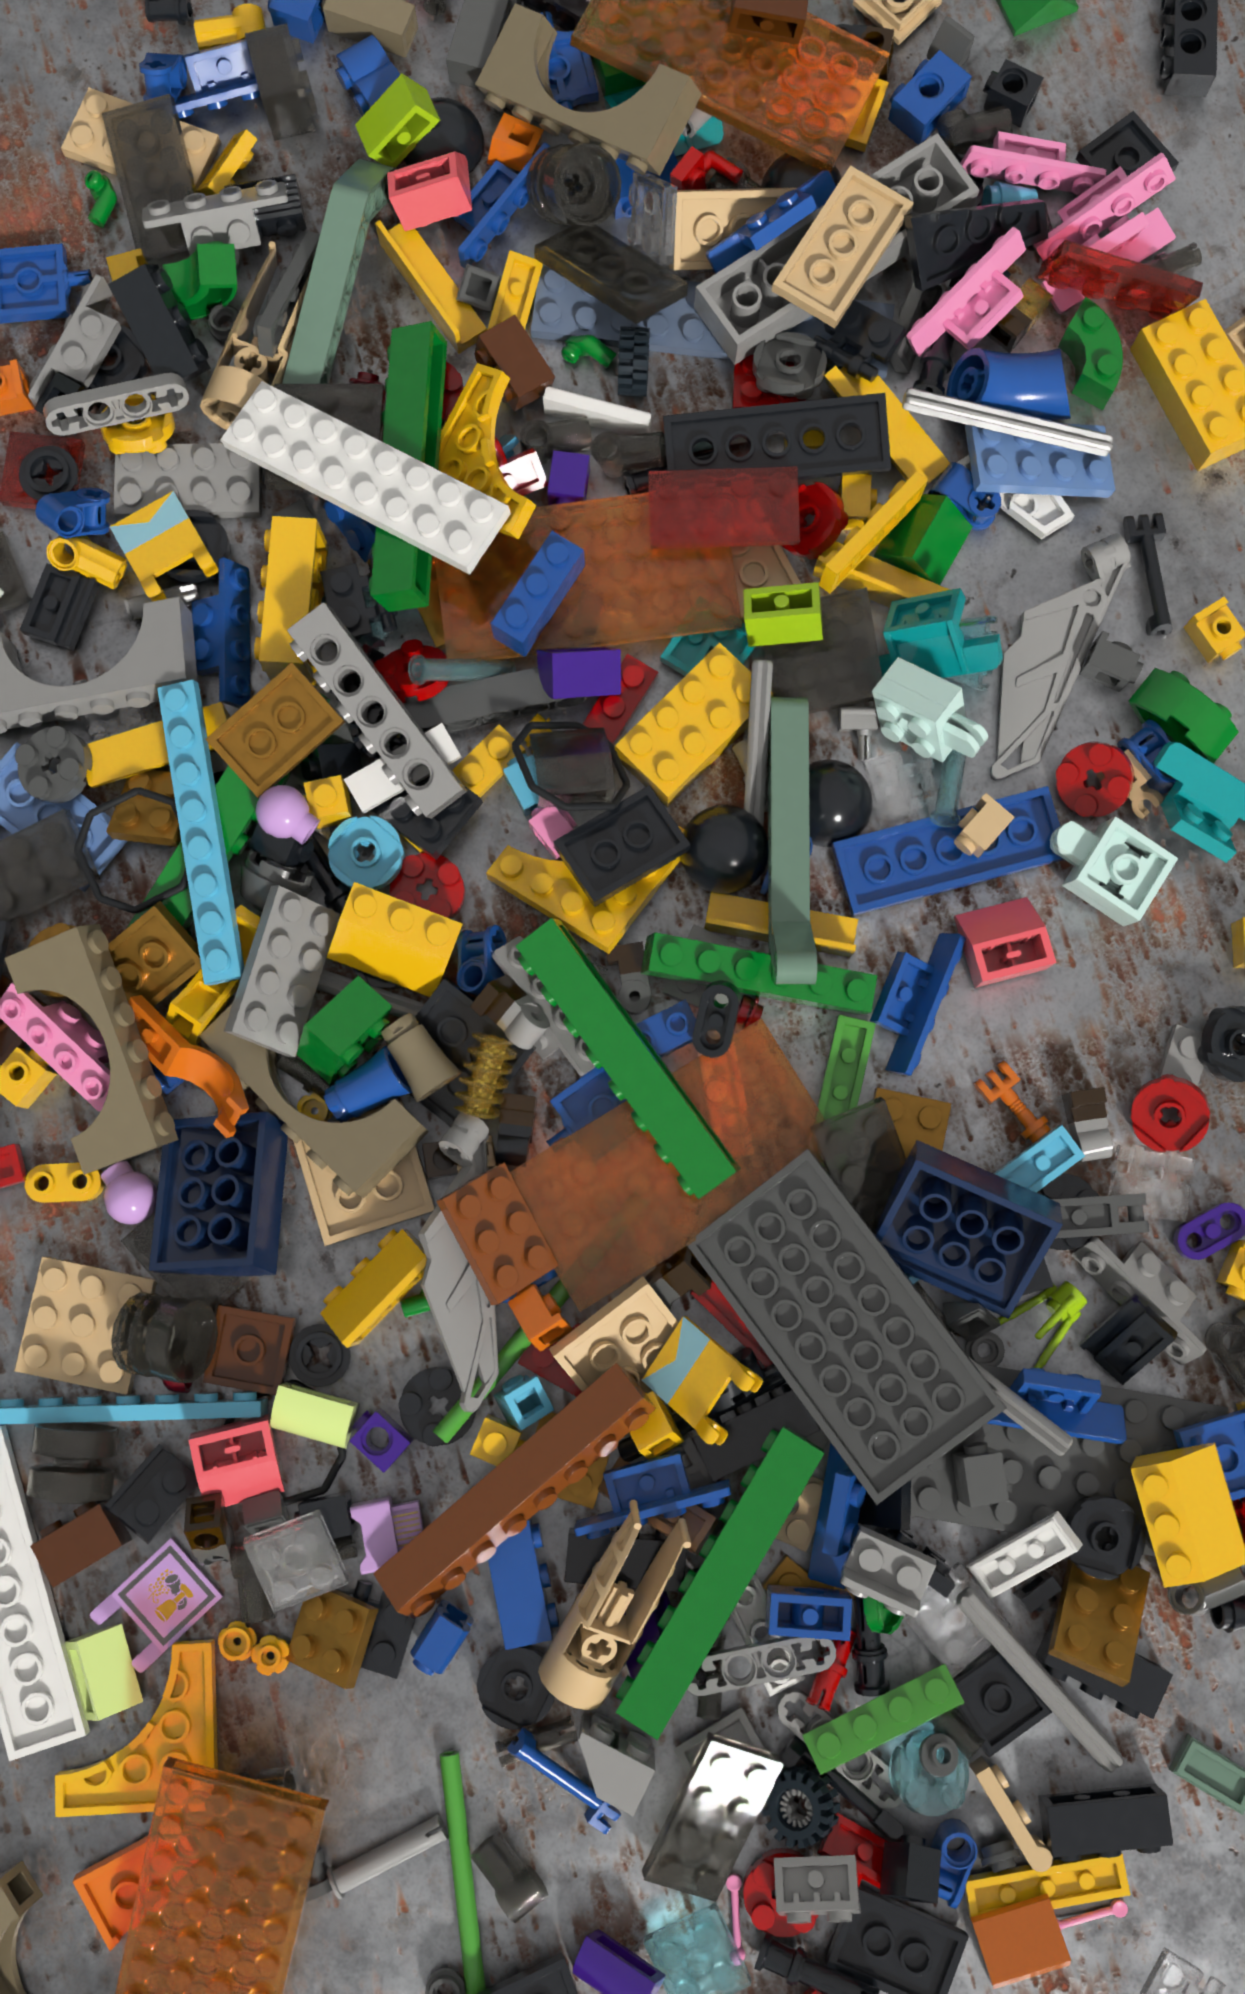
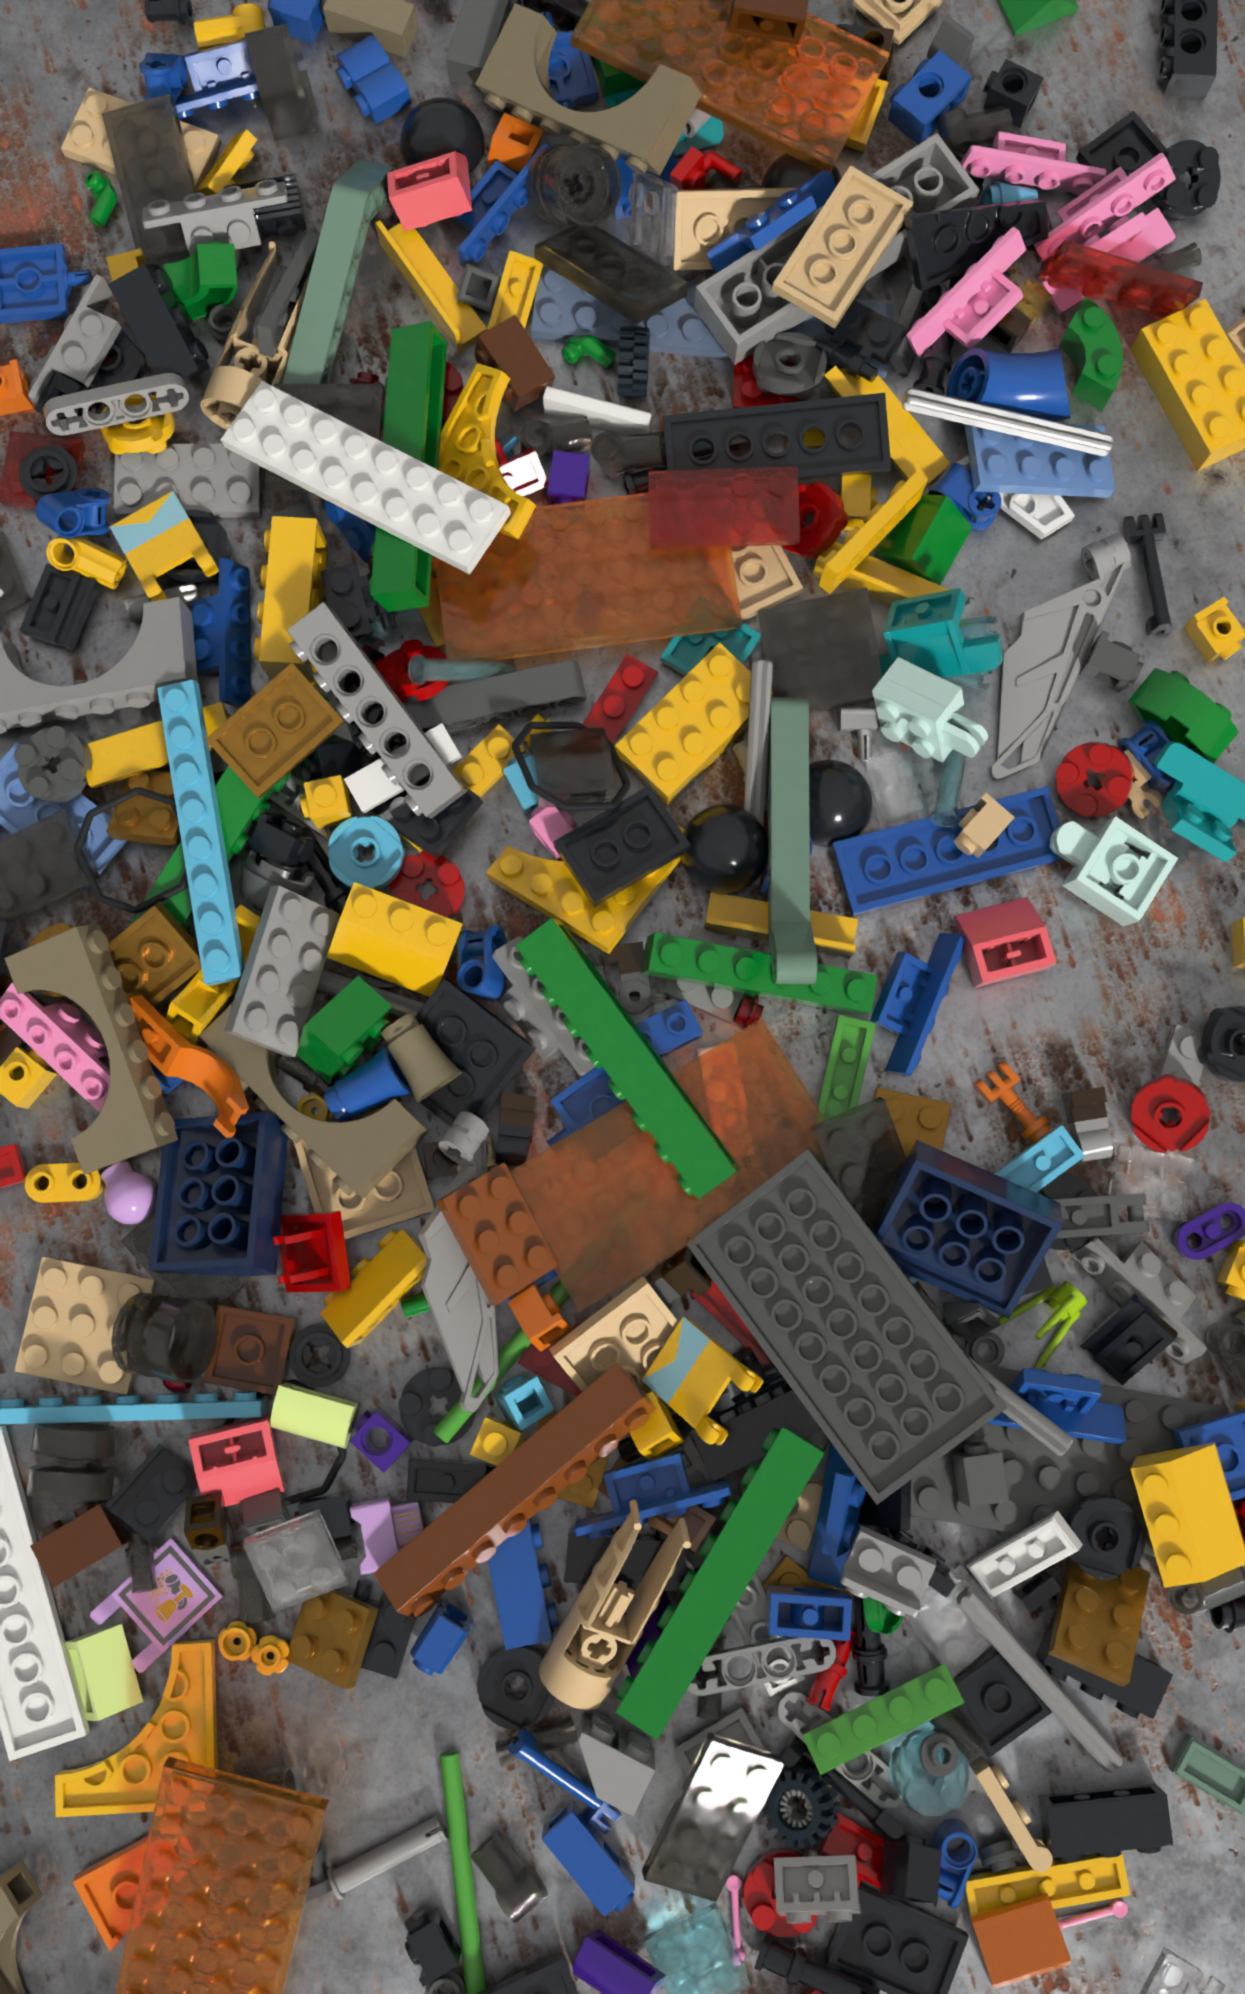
(141, 1563): none -> clear smoke pin
(285, 814): lavender piece -> none
(313, 1252): none -> red plate
(397, 121): lime brick -> none
(431, 1944): none -> black brick
(443, 1479): none -> black hinge
(486, 1076): clear yellow piece -> none
(512, 1011): leg -> none
(538, 593): blue brick -> none
(580, 671): dark purple brick -> none
(589, 1859): none -> blue brick
(716, 1017): black plate -> none
(783, 614): lime brick -> none
(1205, 176): none -> black plate

